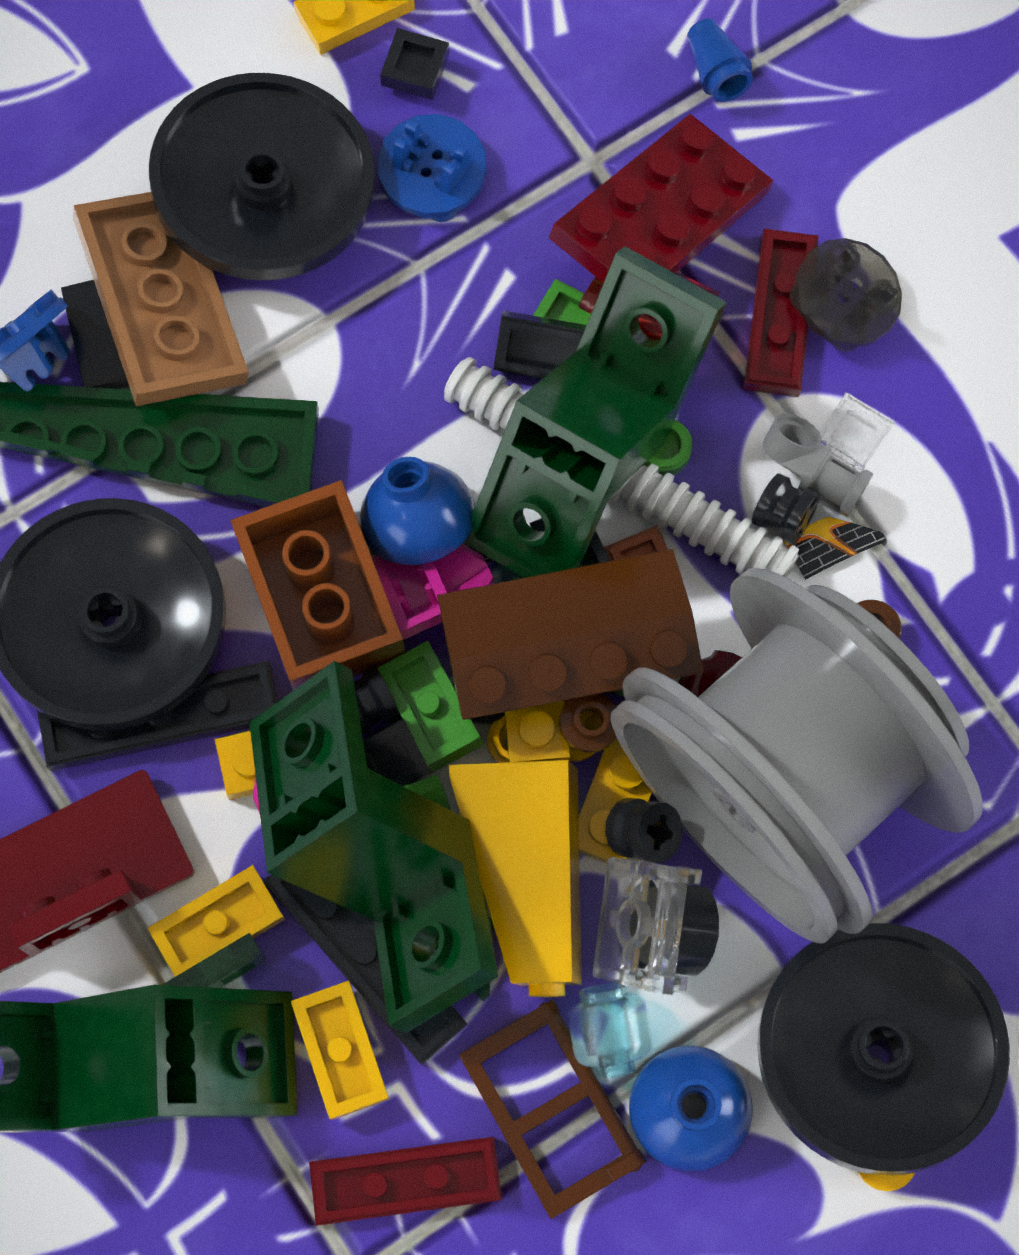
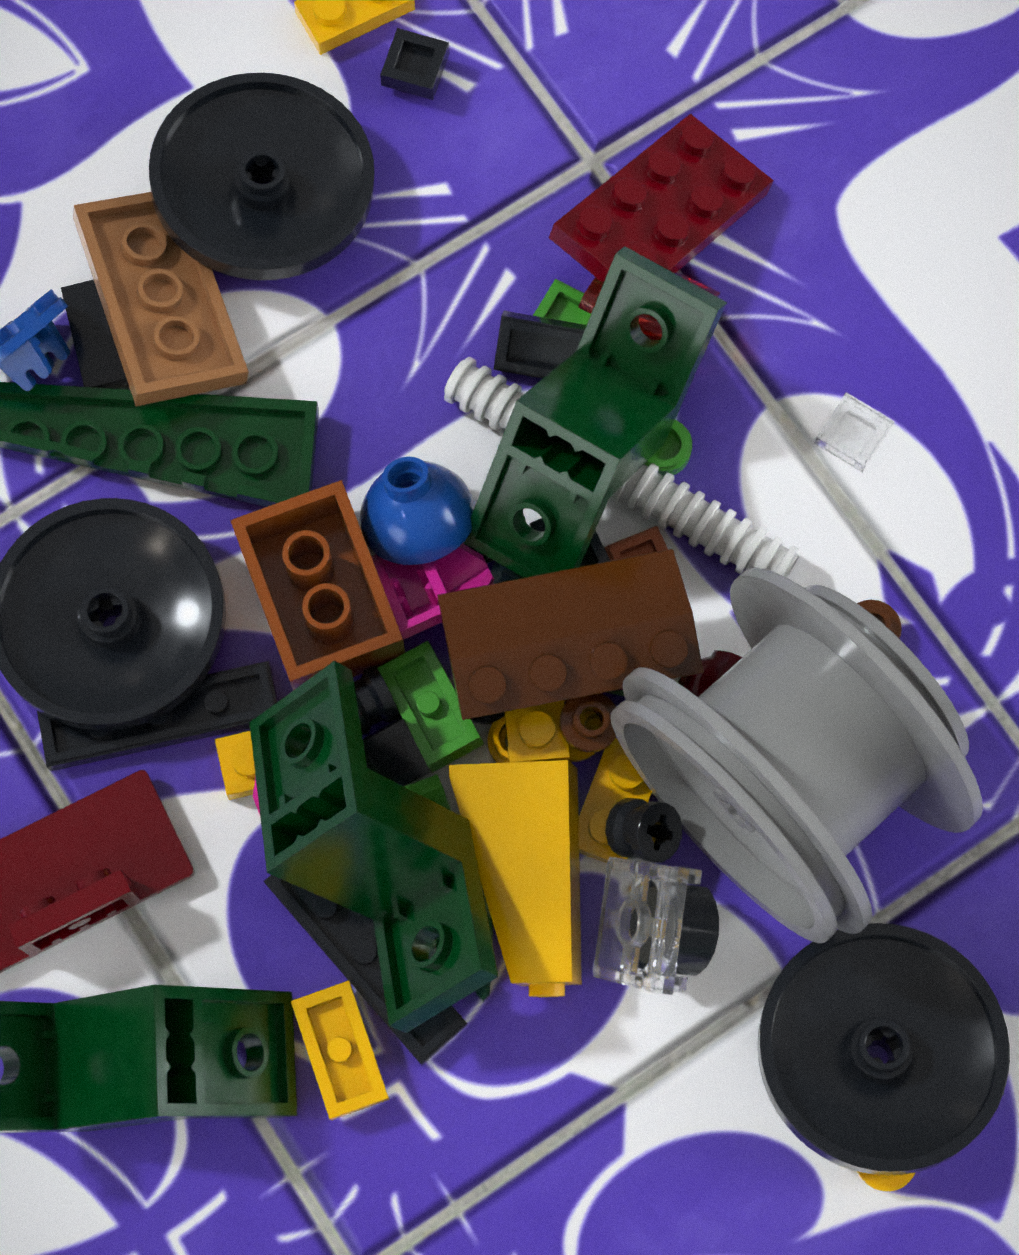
(216, 920): yellow plate -> none
(223, 965): clear green tile -> none
(405, 1181): dark red tile -> none
(453, 178): blue plate -> none
(589, 1085): reddish brown window -> none
(609, 1029): clear light blue head -> none
(668, 1131): blue piece -> none
(719, 61): blue cone -> none
(777, 327): dark red tile -> none
(785, 508): black wheel -> none
(797, 447): light grey connector -> none
(829, 274): clear smoke plate -> none
(832, 542): sticker -> none

